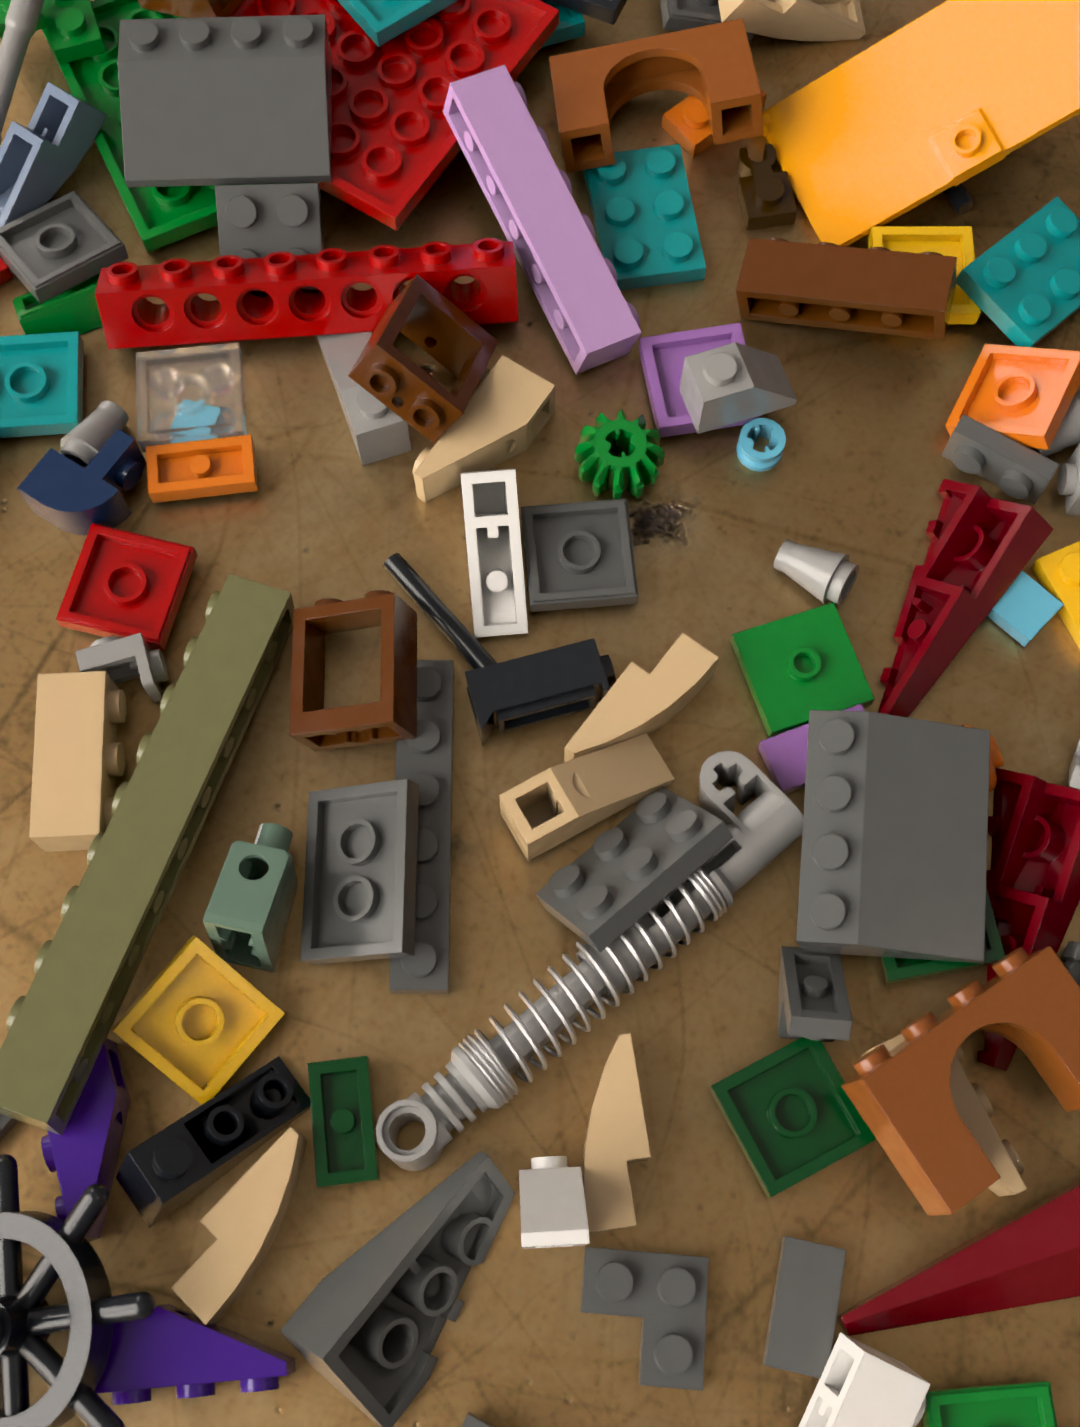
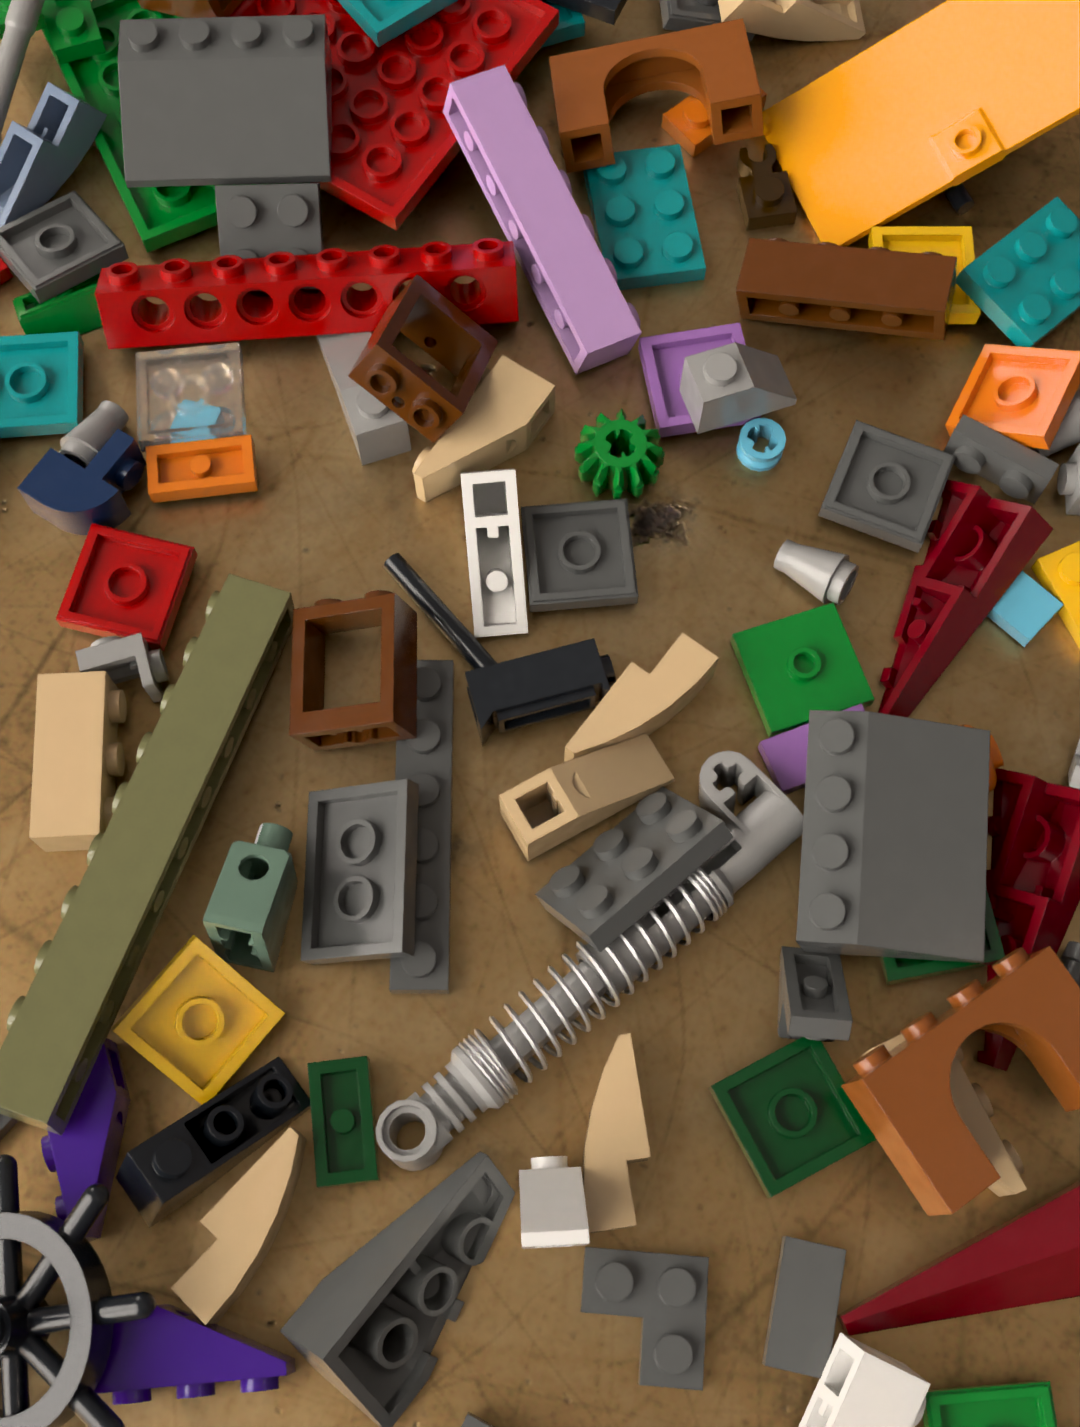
(887, 486): none -> dark grey plate

